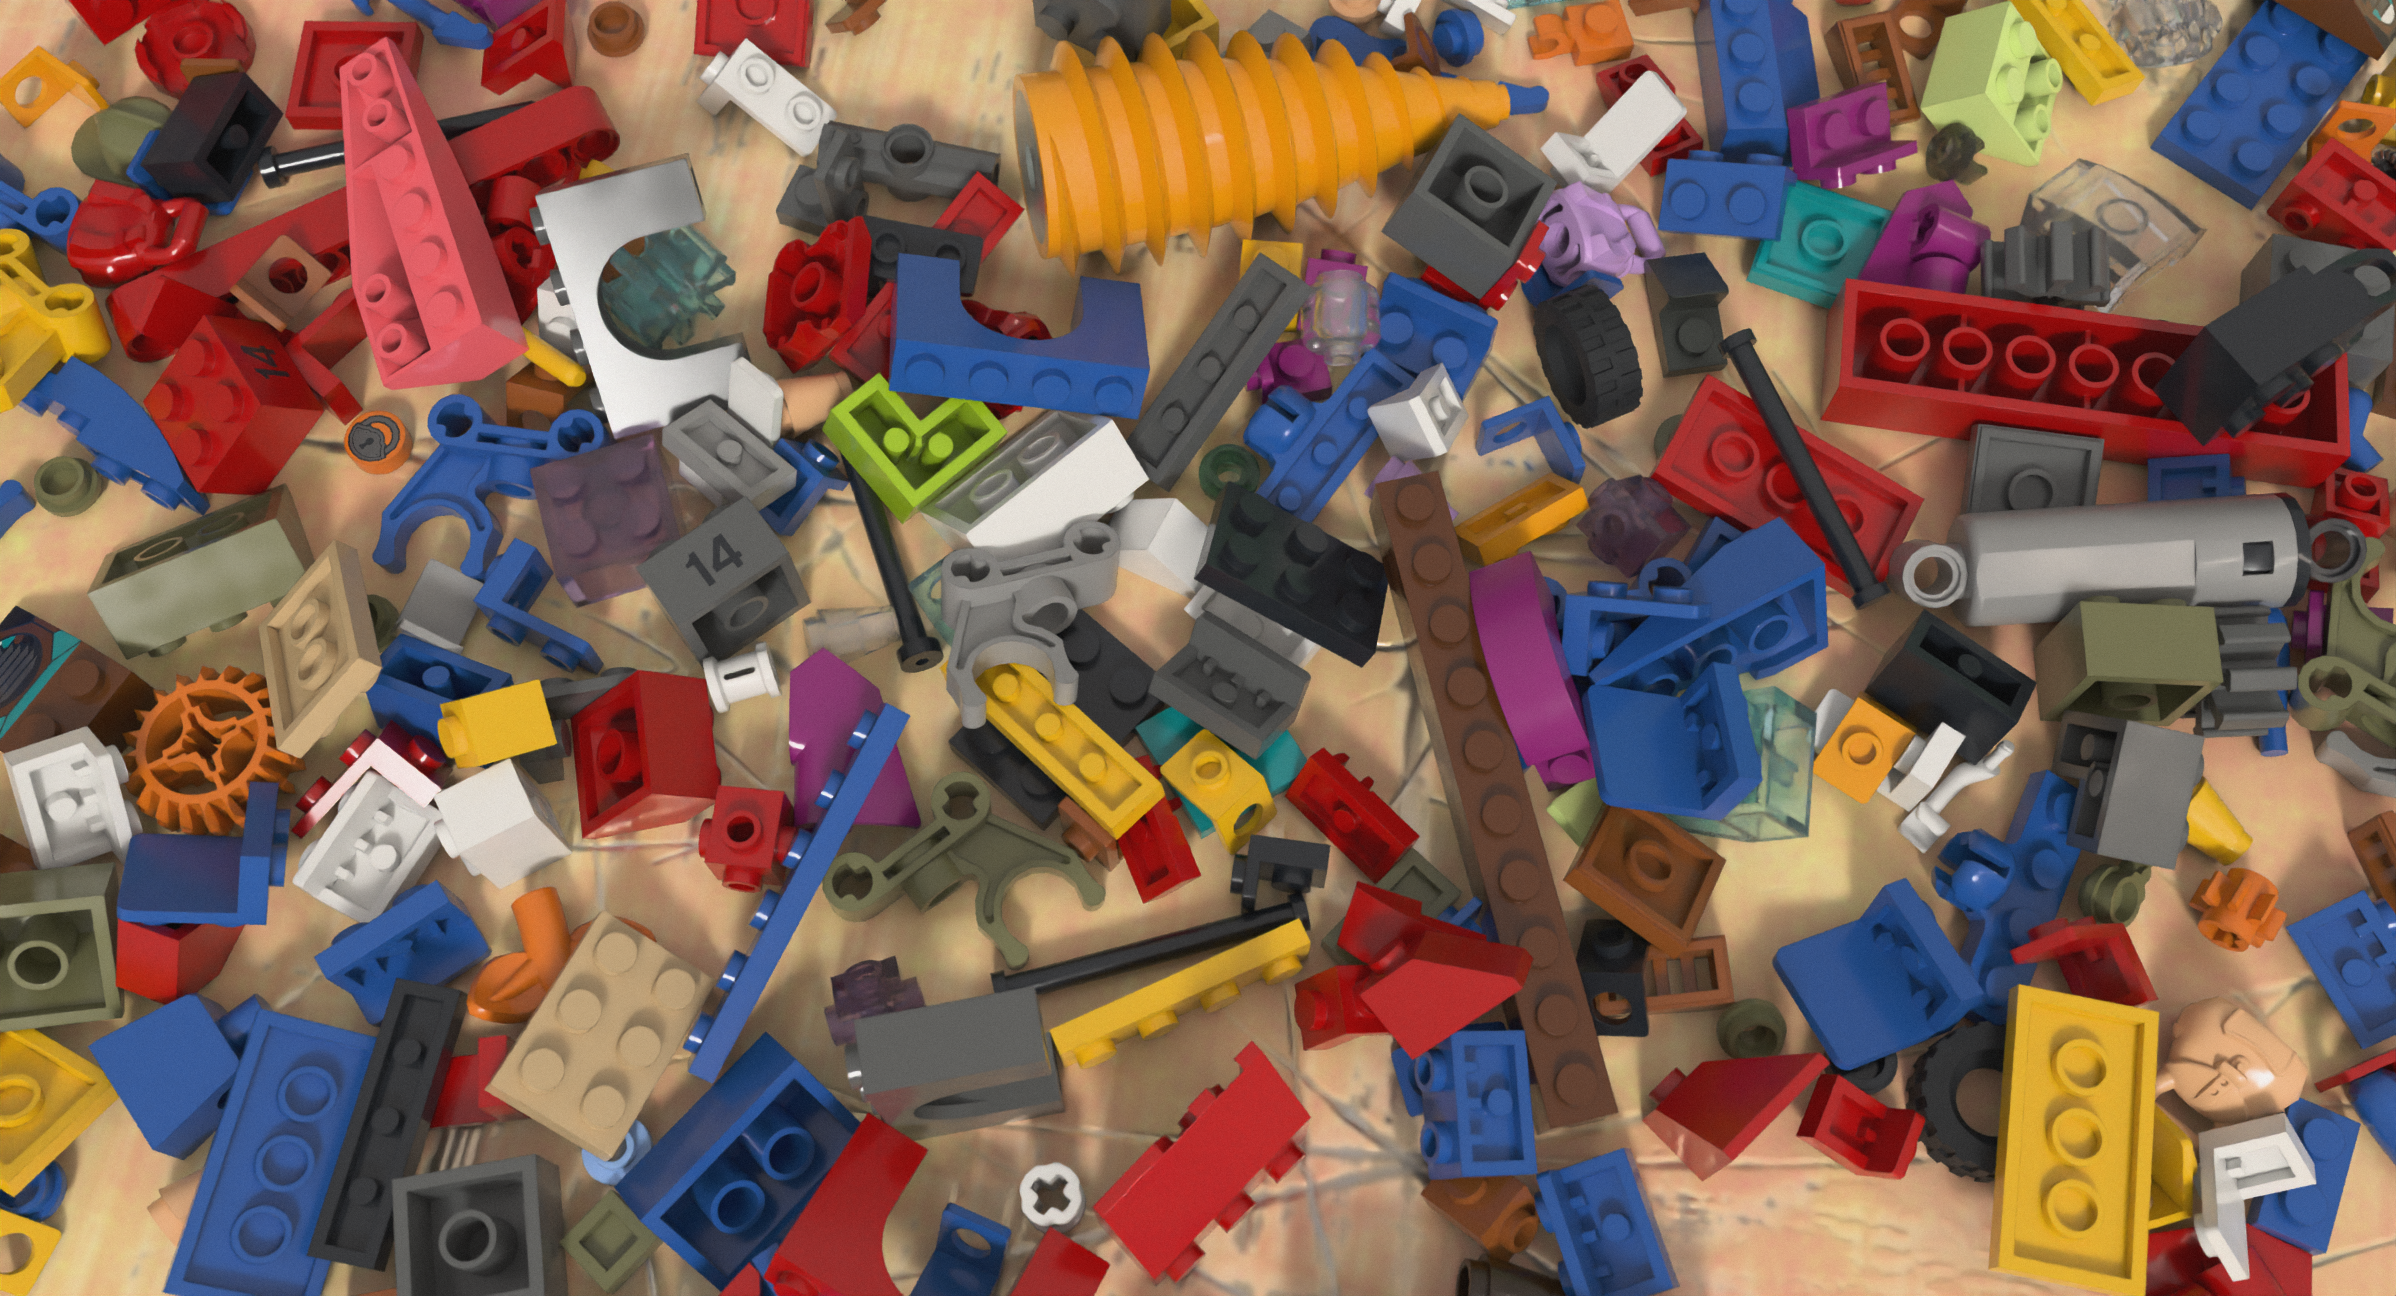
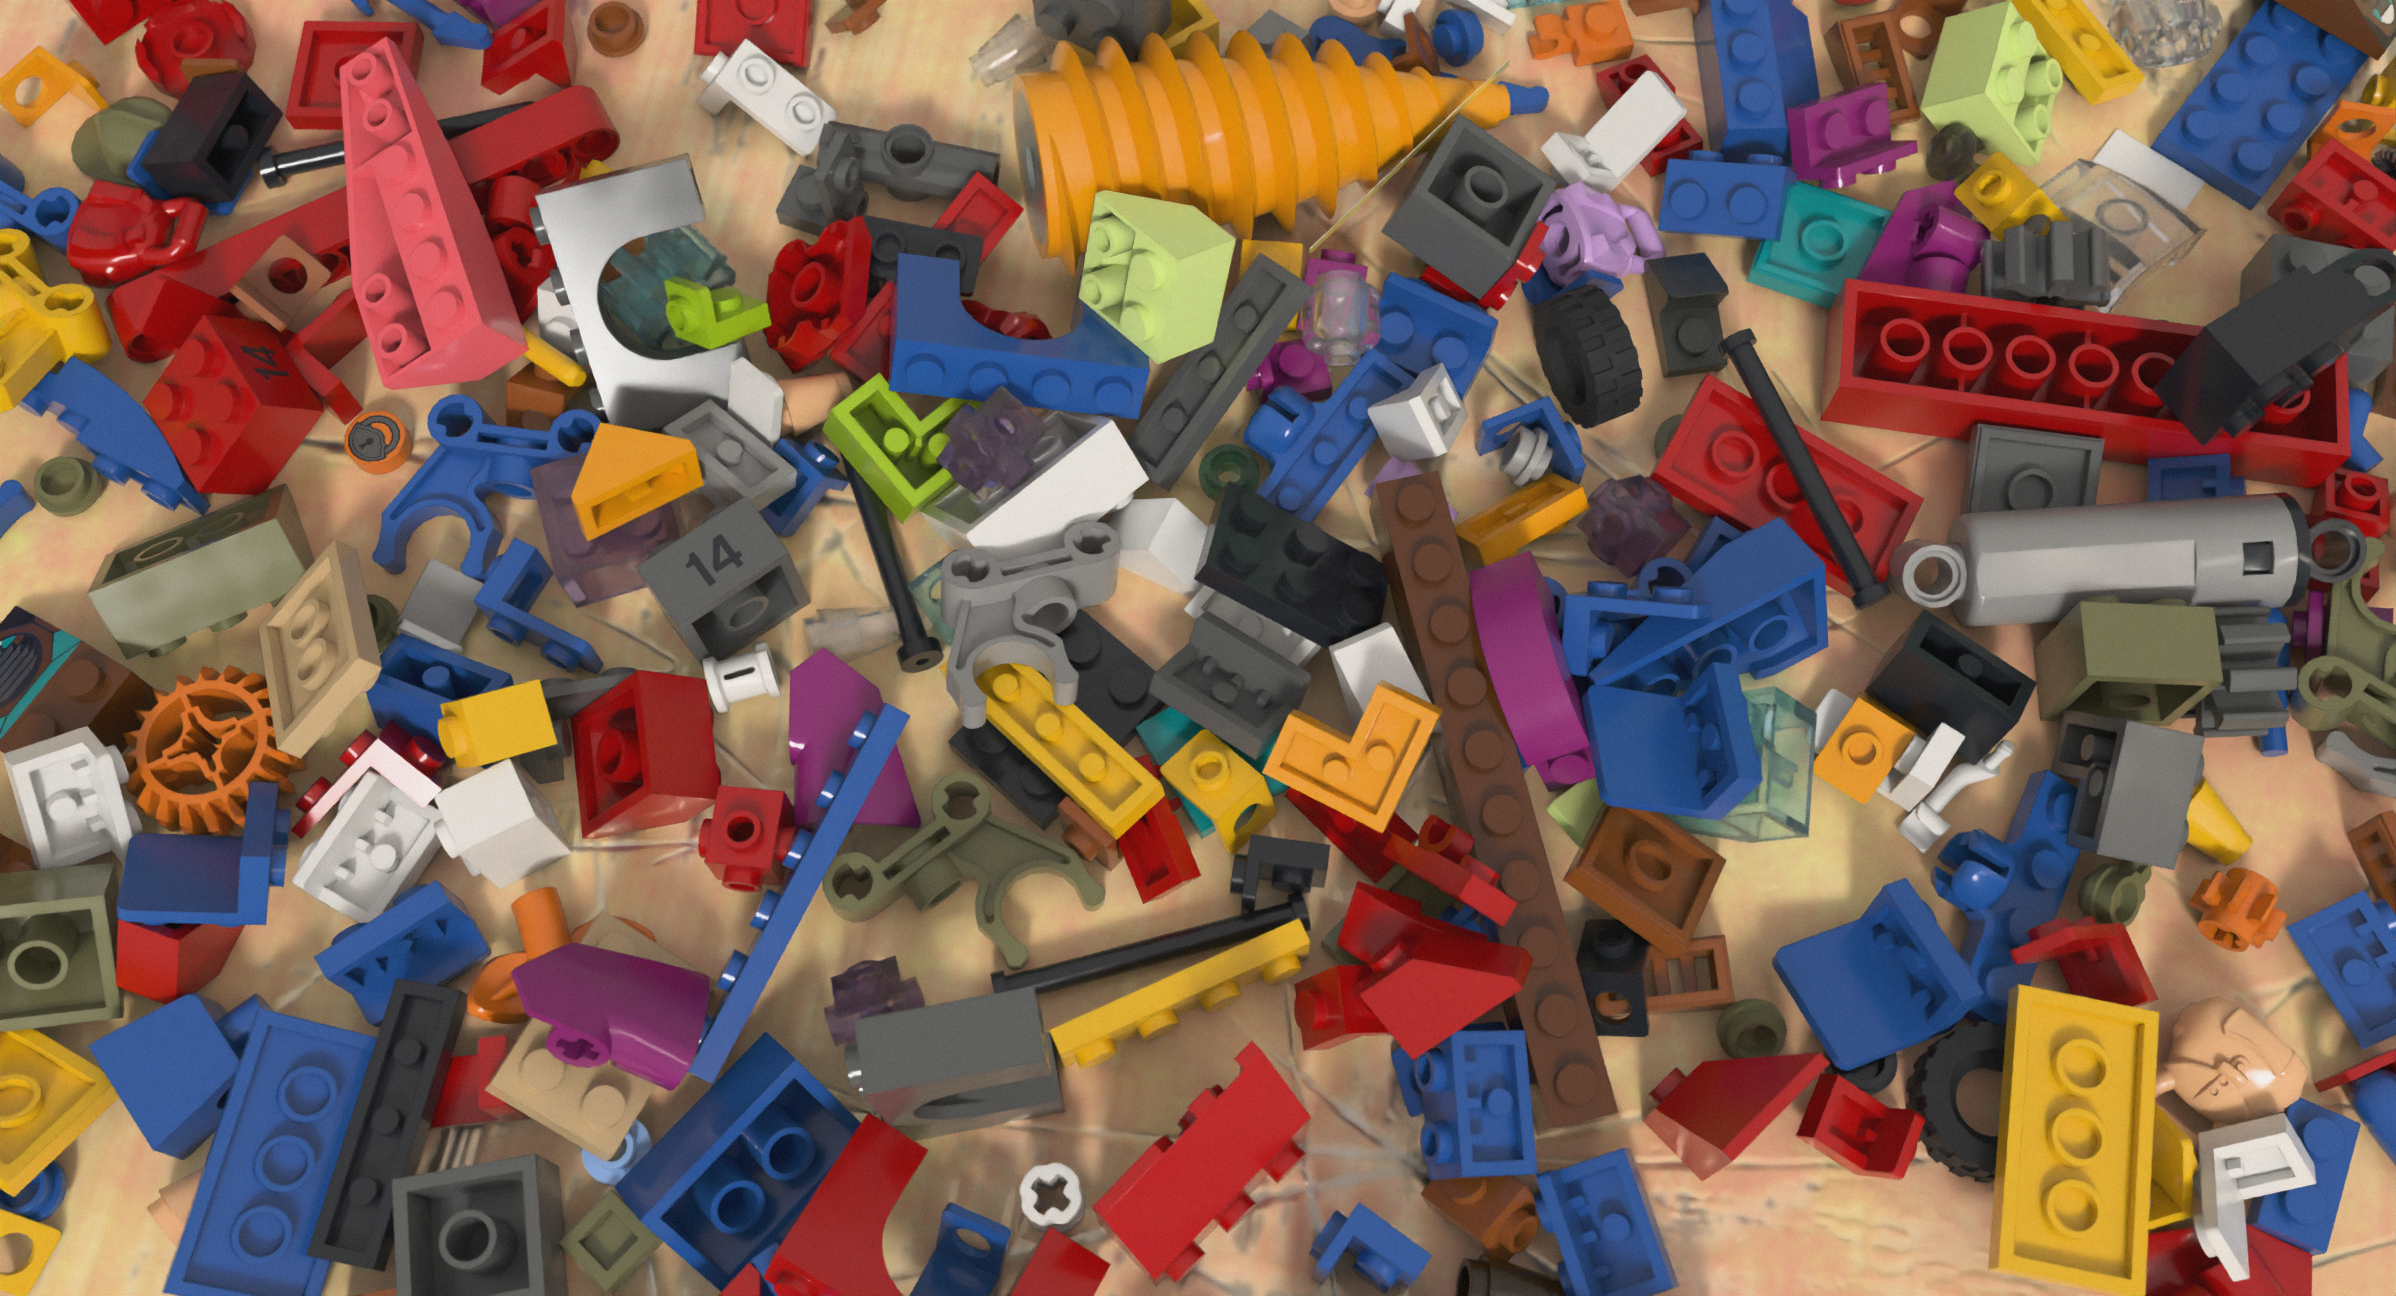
(616, 1009): none -> magenta panel
(630, 476): none -> light orange slope
(714, 315): none -> lime bracket
(991, 444): none -> clear purple brick
(1012, 50): none -> clear cone
(1156, 272): none -> yellowish green slope
(1360, 772): none -> light orange plate
(1366, 661): none -> white slope
(1381, 1251): none -> blue bracket
(1407, 158): none -> light yellow sticker
(1437, 864): none -> red plate
(1526, 455): none -> light grey plate
(2005, 196): none -> yellow bracket
(2149, 167): none -> white sticker

